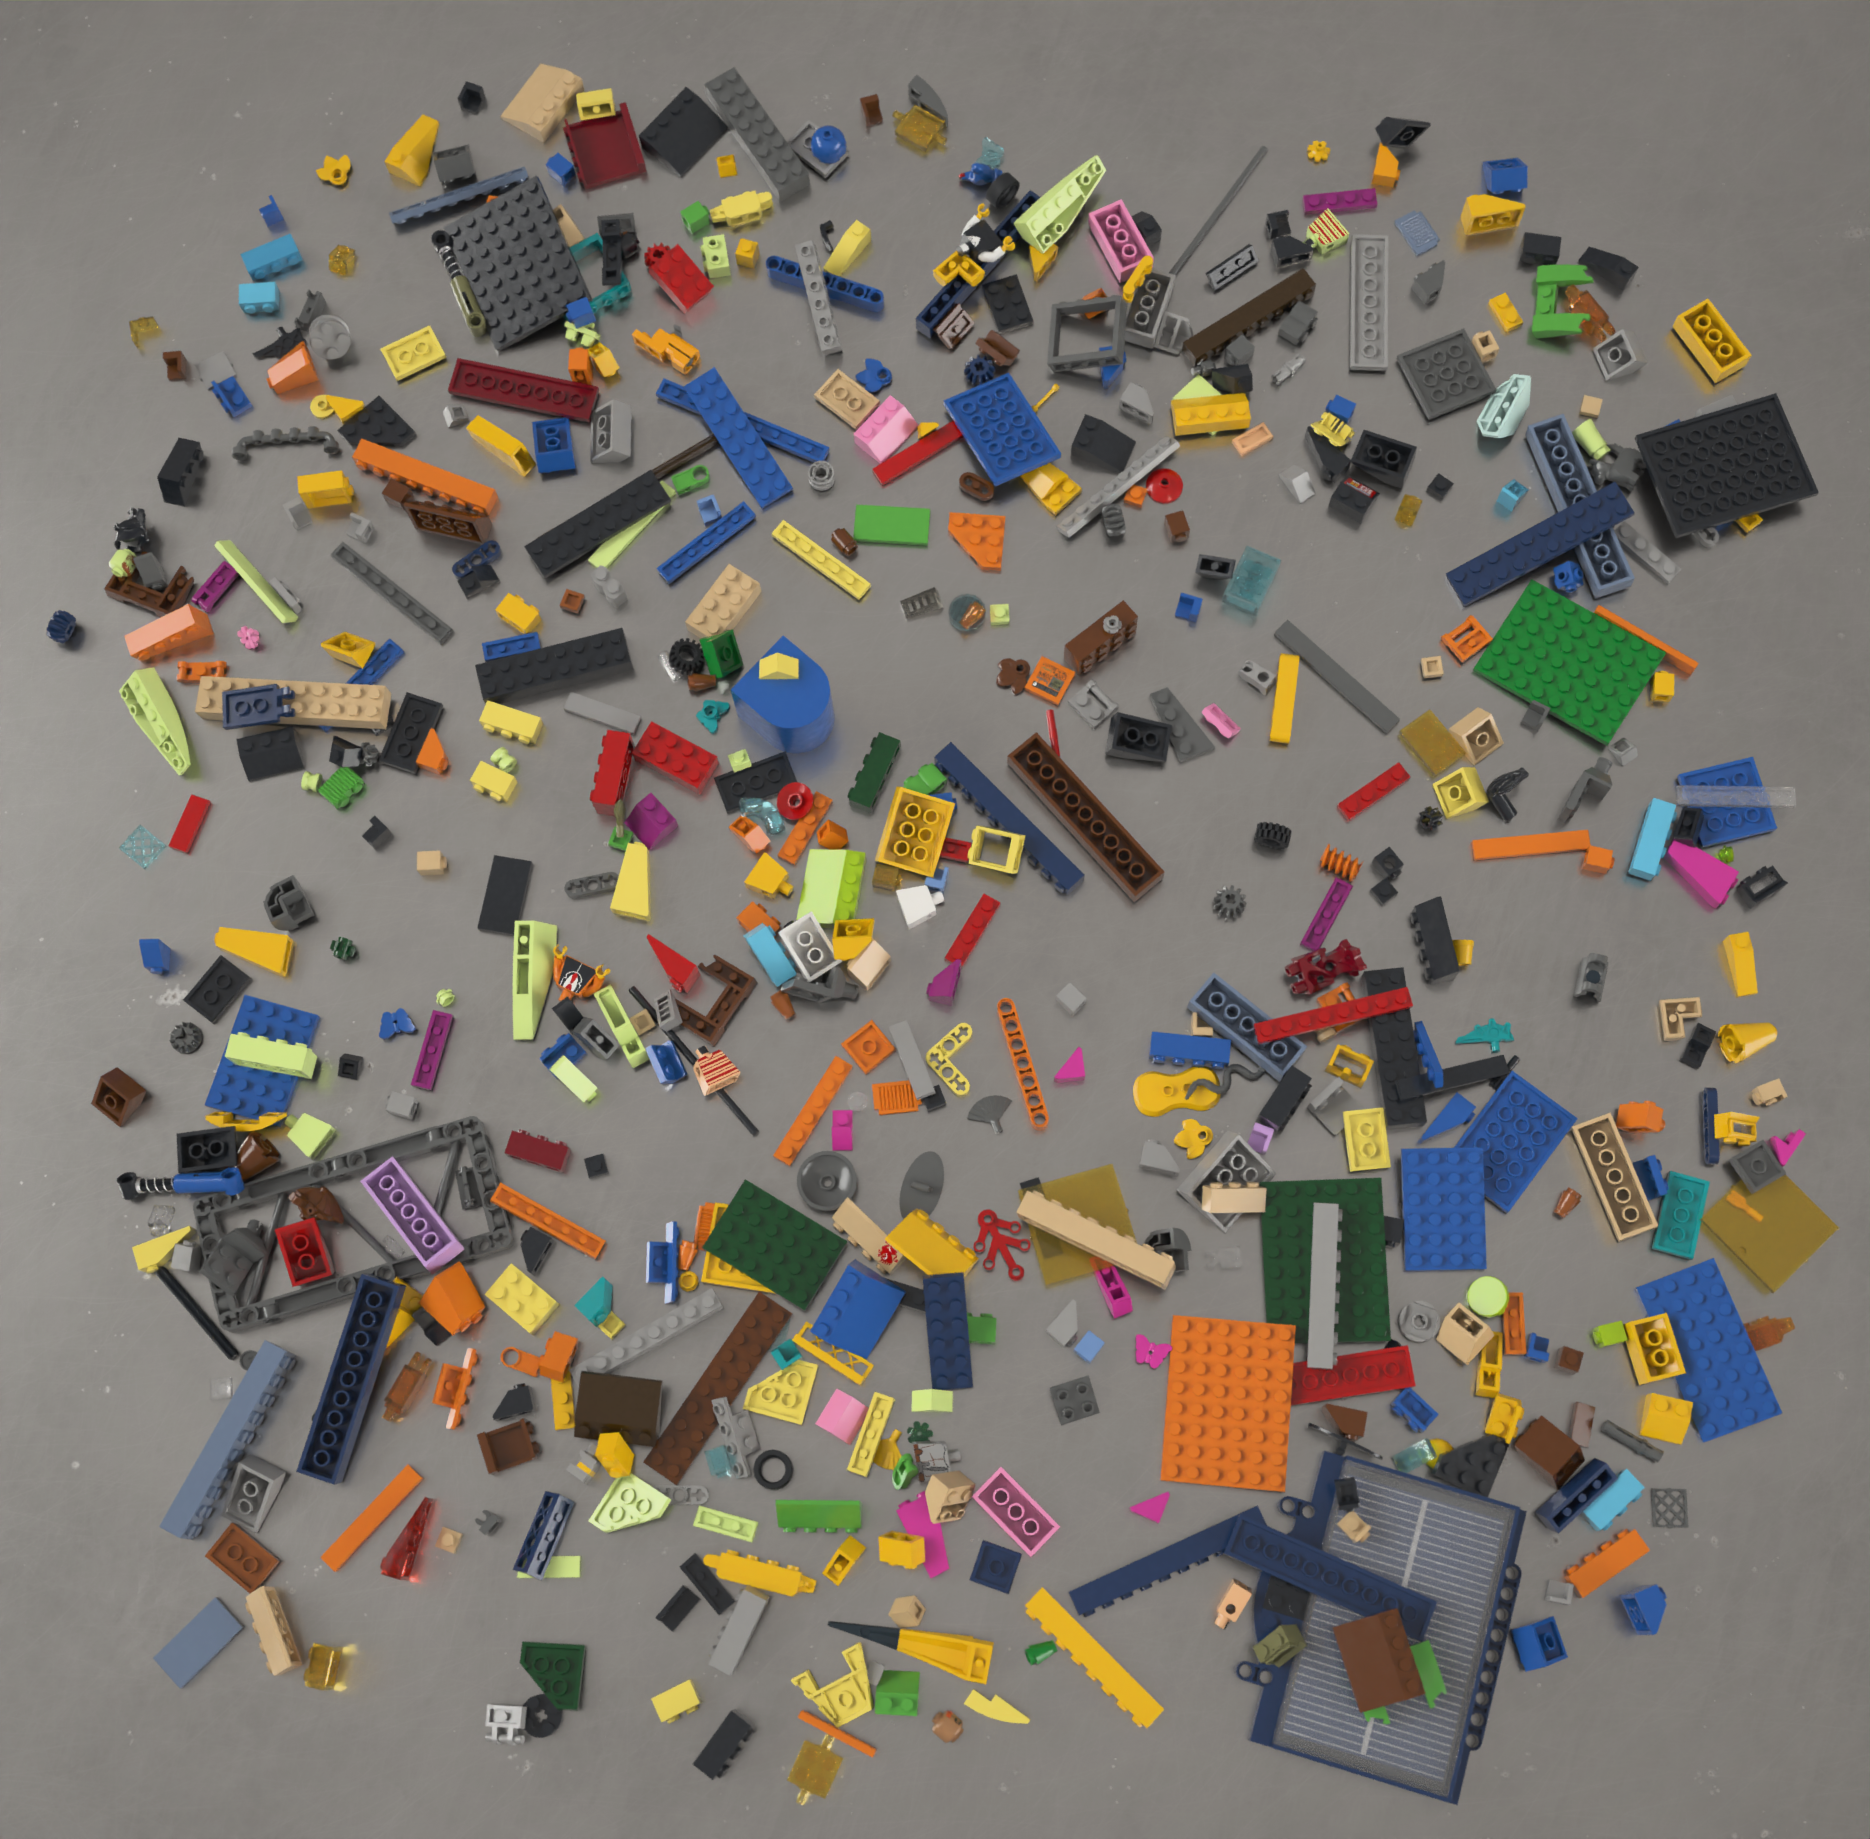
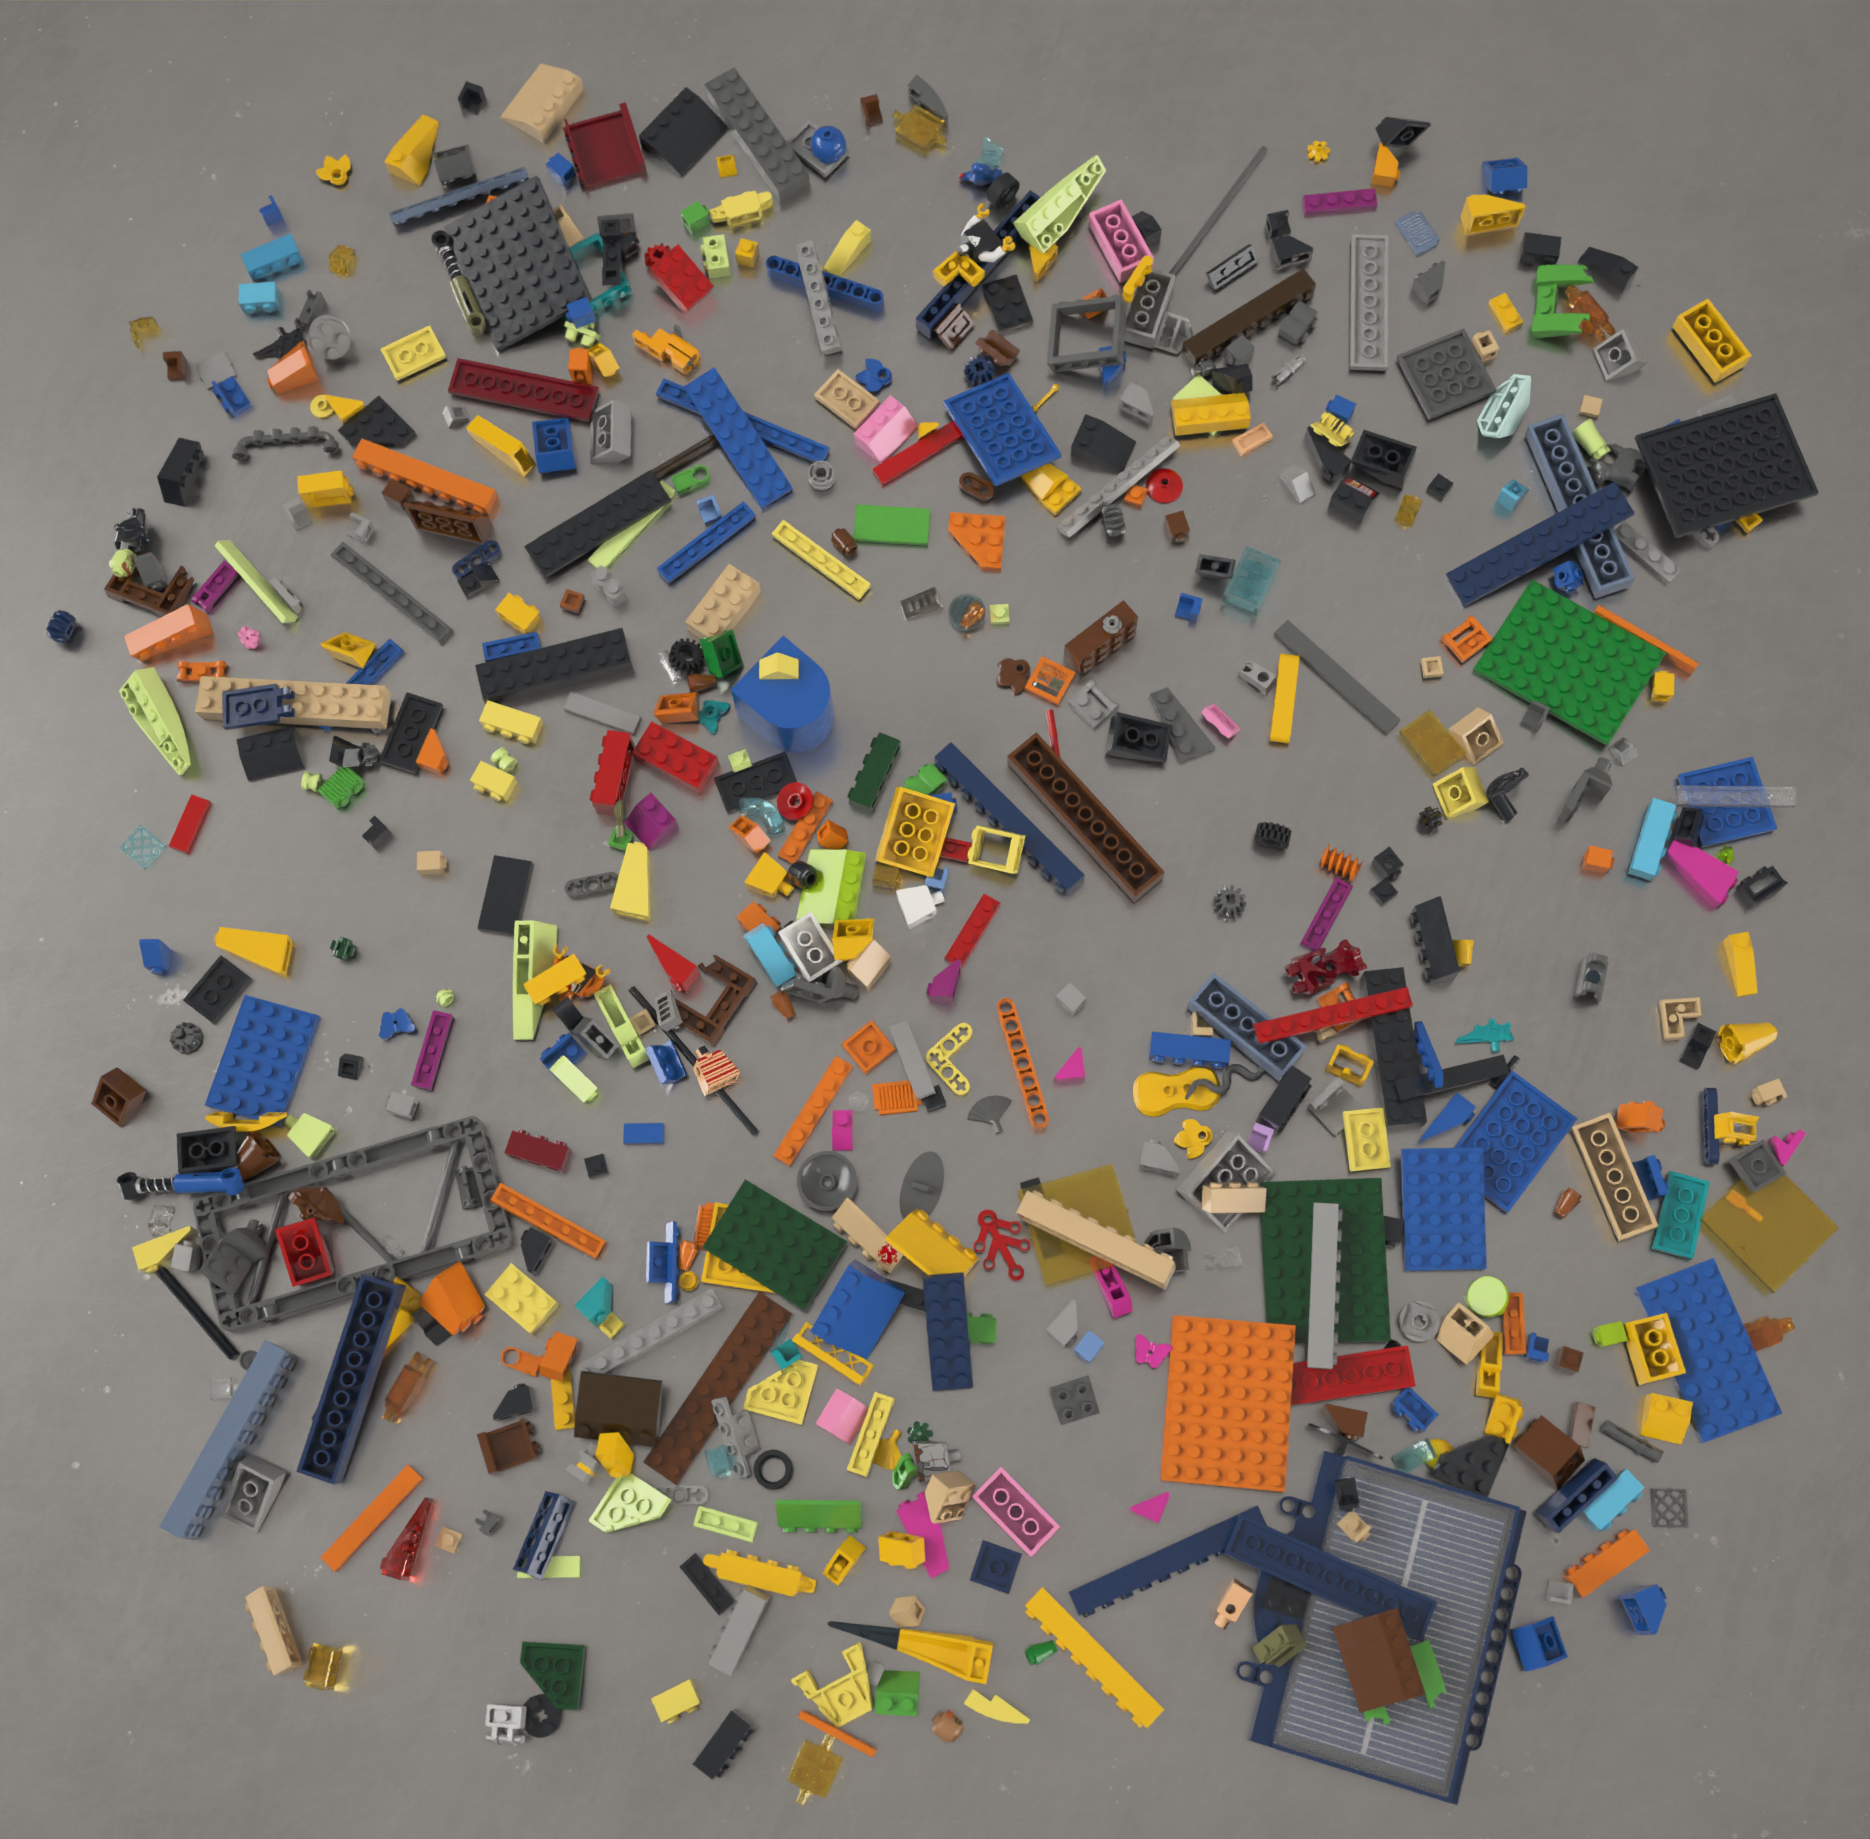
(198, 1642): sand blue tile -> none
(242, 1558): dark orange plate -> none
(271, 1055): yellowish green brick -> none
(287, 904): dark grey brick -> none
(412, 1215): lavender brick -> none
(452, 1387): orange bracket -> none
(555, 980): none -> yellow brick
(595, 104): light yellow brick -> none
(643, 1133): none -> blue tile
(677, 708): none -> orange slope
(678, 1608): black panel -> none
(802, 874): none -> black head
(823, 227): black piece -> none
(932, 1401): yellowish green slope -> none
(1326, 233): yellowish green torso -> none
(1373, 791): red plate -> none
(1530, 845): orange tile -> none

